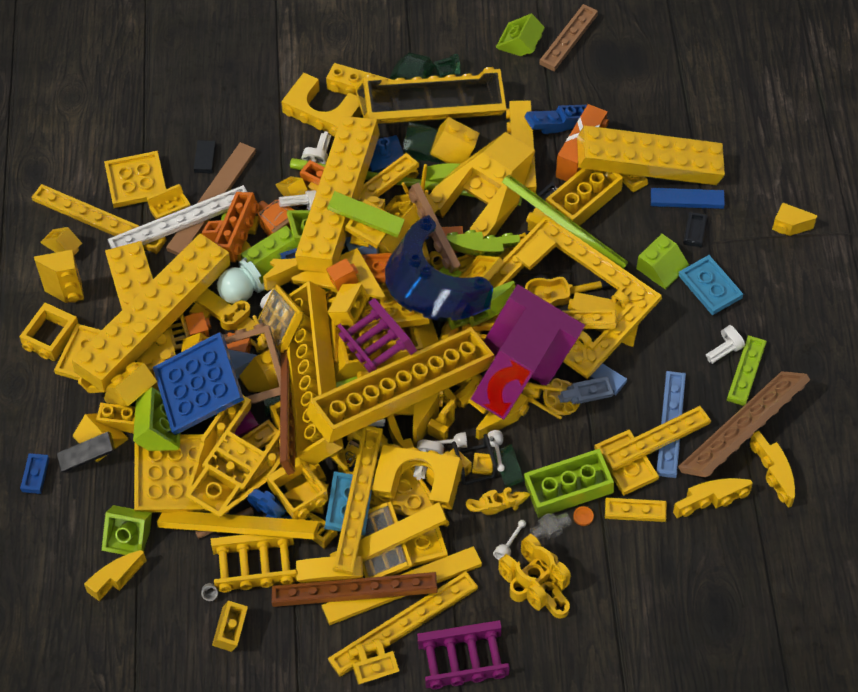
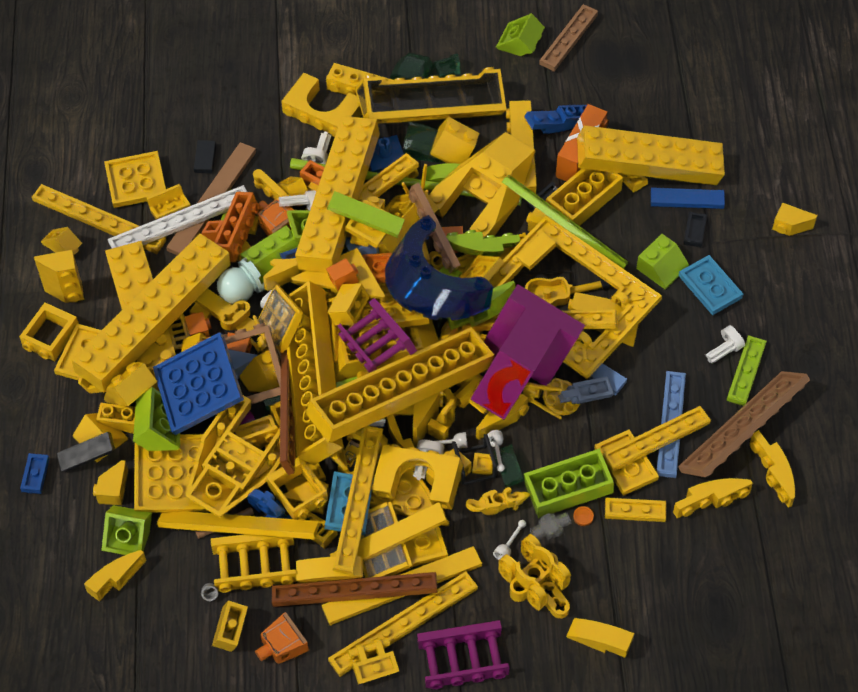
(112, 485): none -> yellow slope
(258, 431): none -> yellow bracket
(270, 188): none -> yellow plate
(282, 641): none -> orange torso
(601, 636): none -> yellow slope

